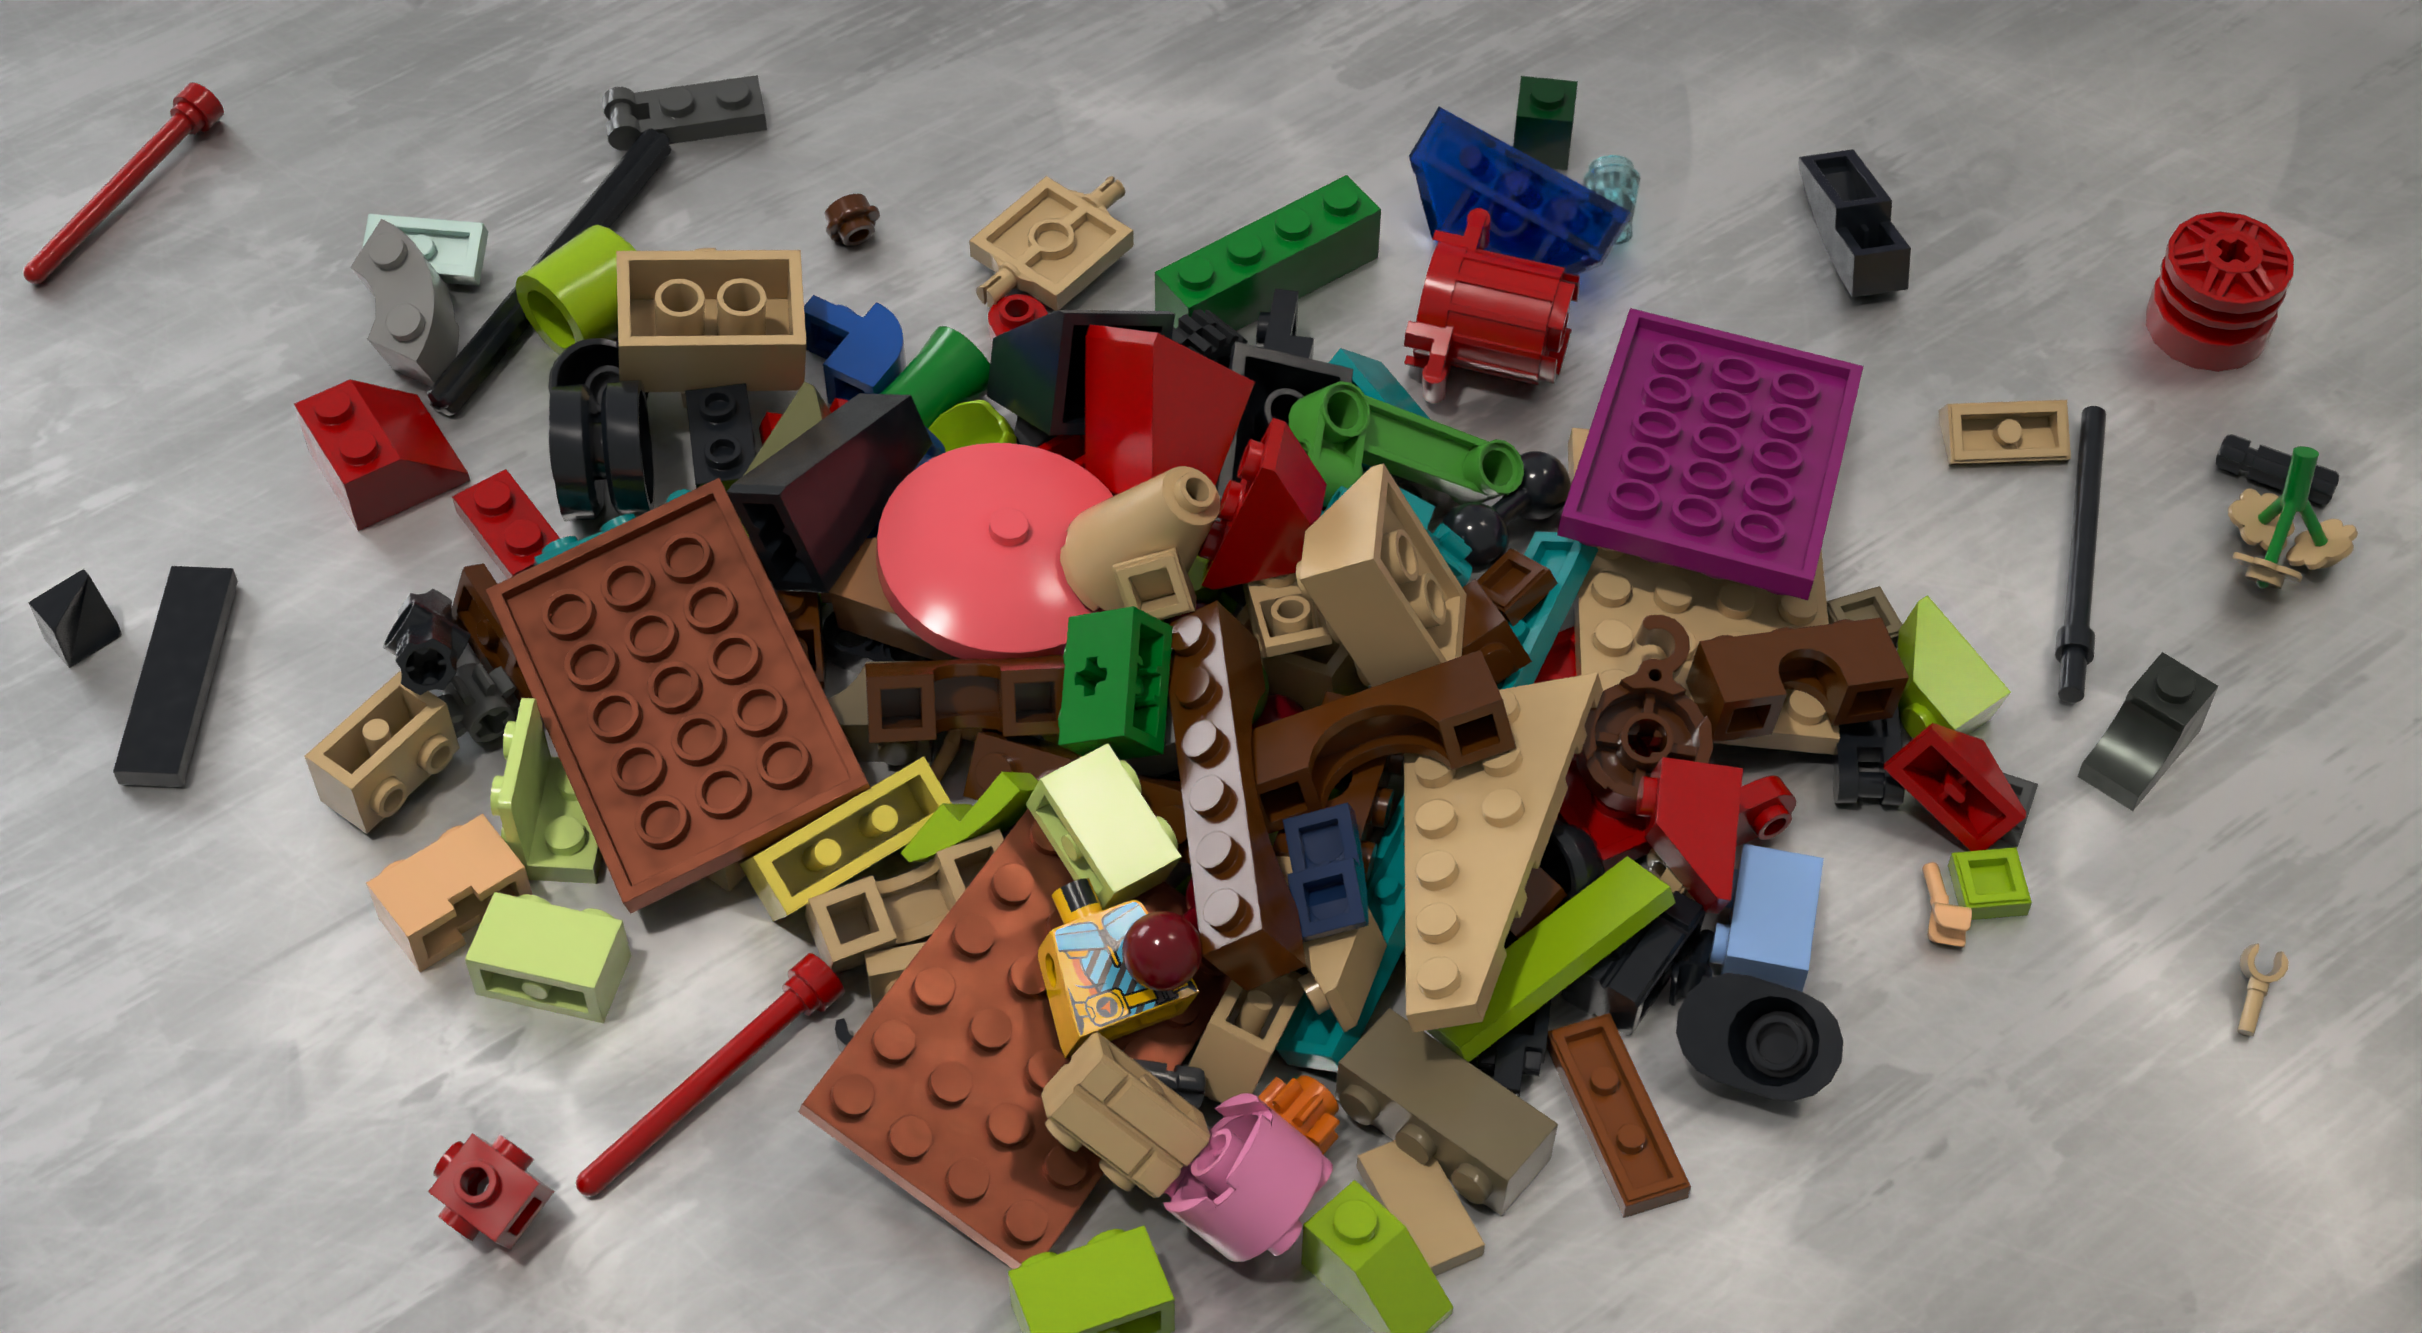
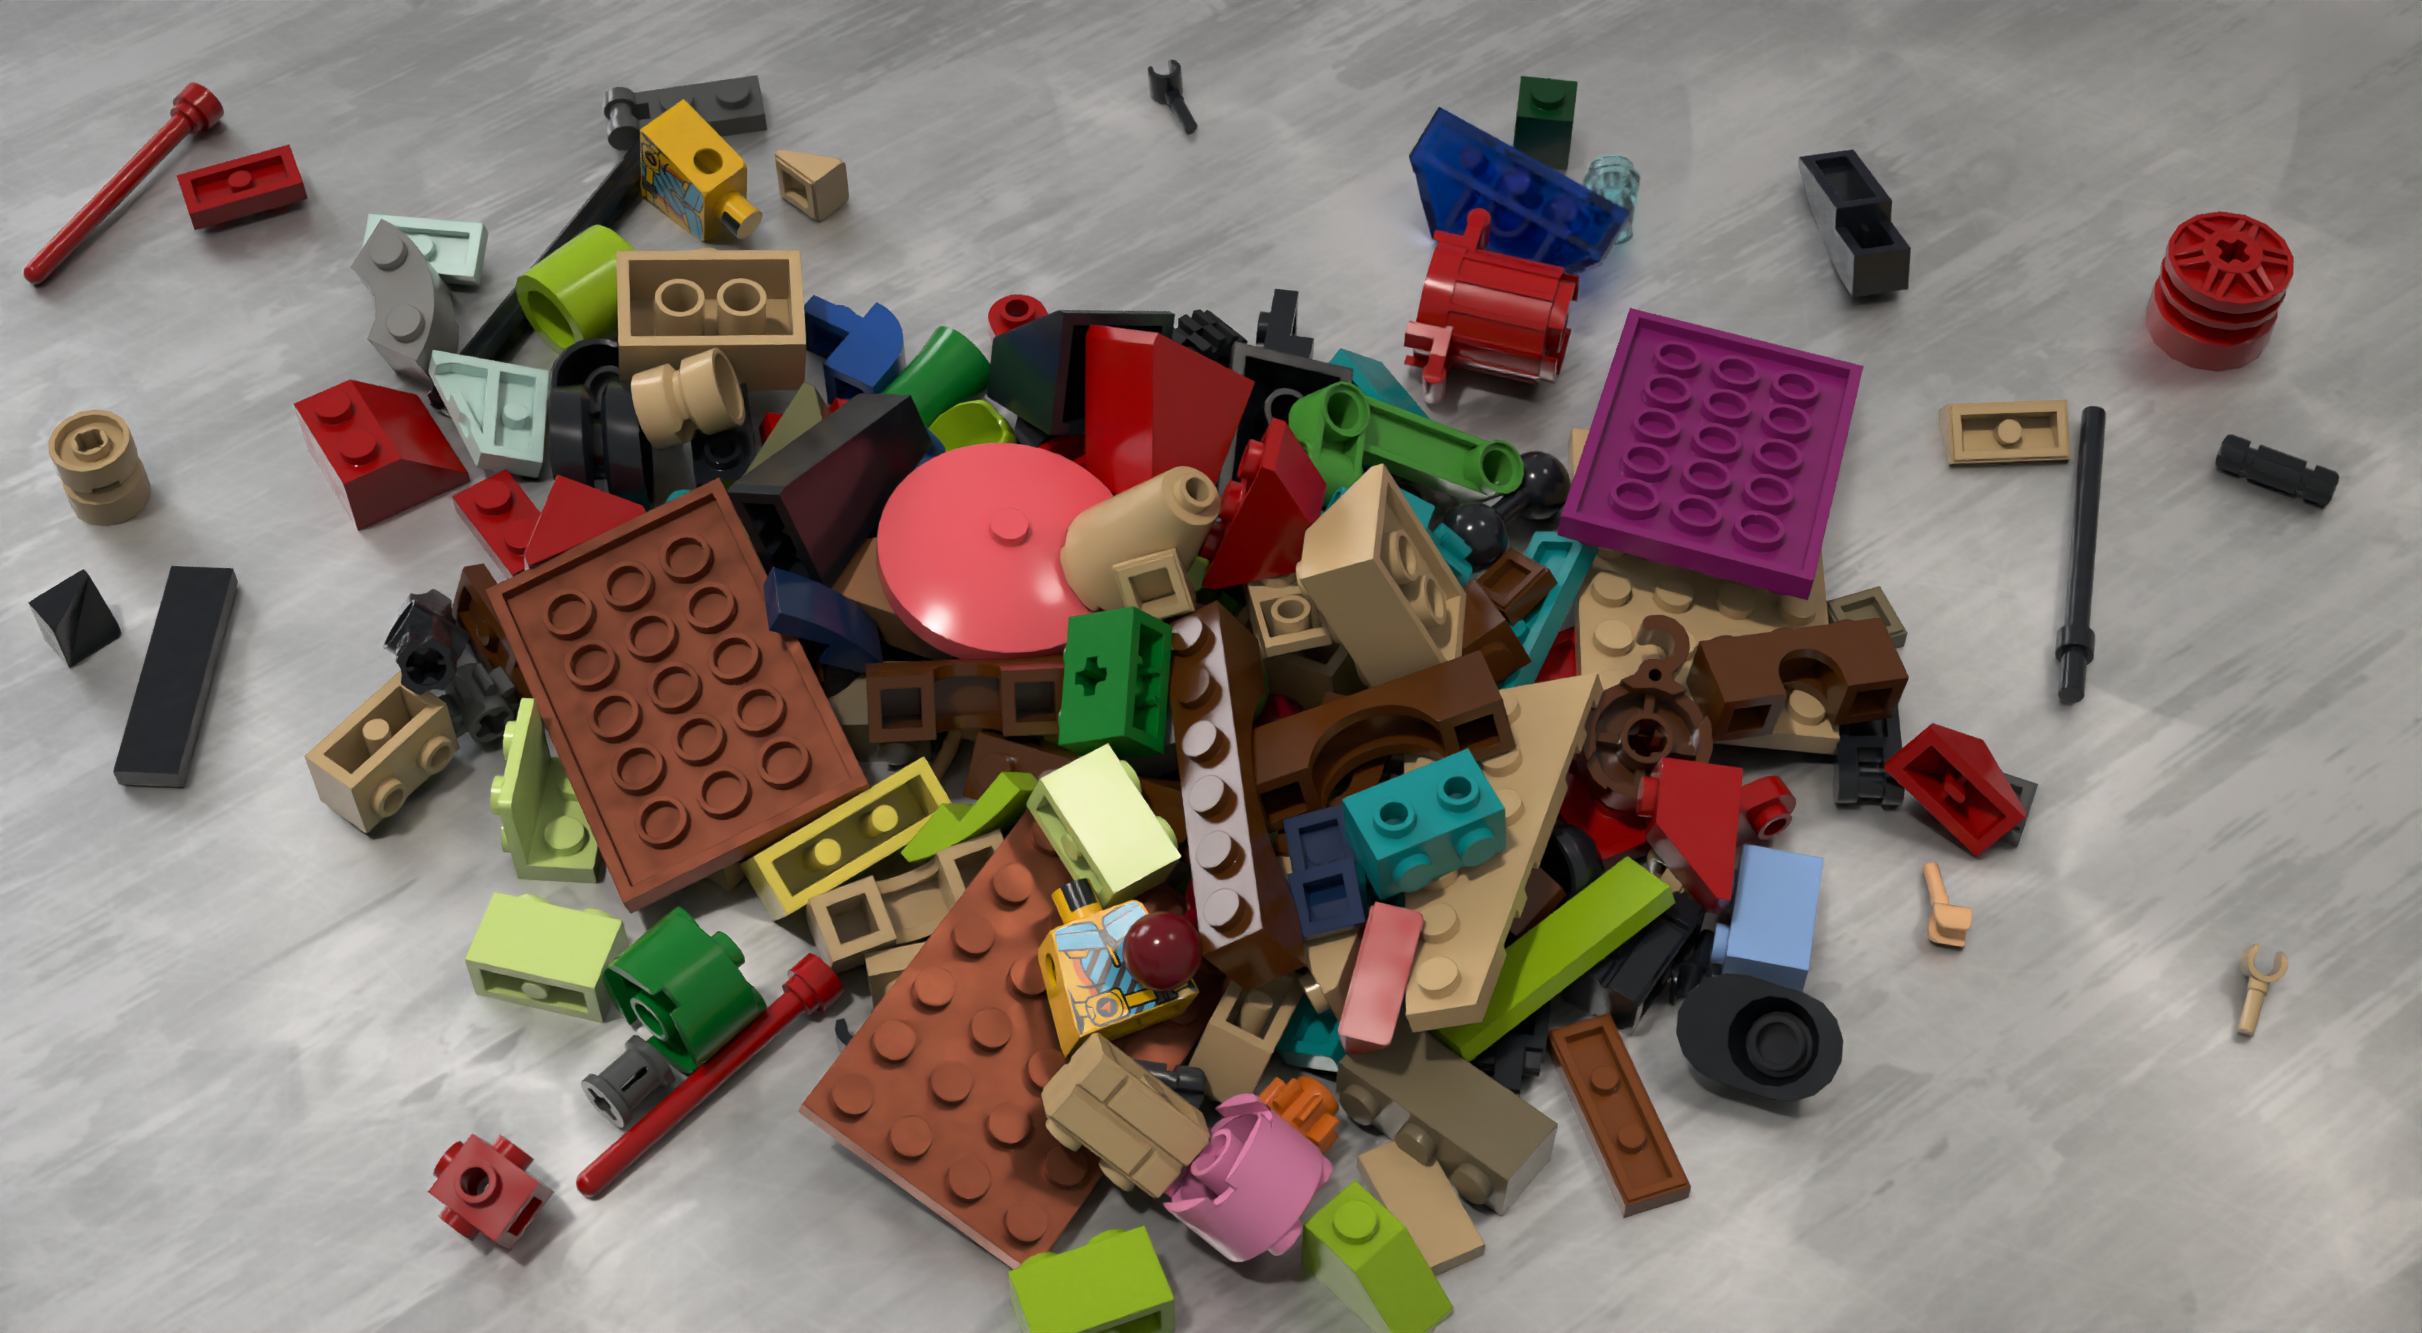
(99, 467): none -> tan wheel
(242, 187): none -> red plate
(446, 890): light nougat brick -> none
(495, 409): none -> light aqua wing
(573, 517): none -> red slope
(639, 1060): none -> dark grey bush
(684, 989): none -> green brick
(695, 176): none -> yellow torso
(695, 397): none -> tan wheel
(812, 182): none -> tan slope
(814, 612): none -> dark blue slope
(851, 219): reddish brown plate -> none
(1051, 243): tan plate -> none
(1169, 90): none -> black hand
(1286, 250): green brick -> none
(1379, 978): none -> slope
(1424, 824): none -> teal brick
(1946, 675): lime slope -> none
(1990, 883): lime tile -> none
(2149, 731): pearl dark grey arch -> none
(2269, 522): tan plant -> none

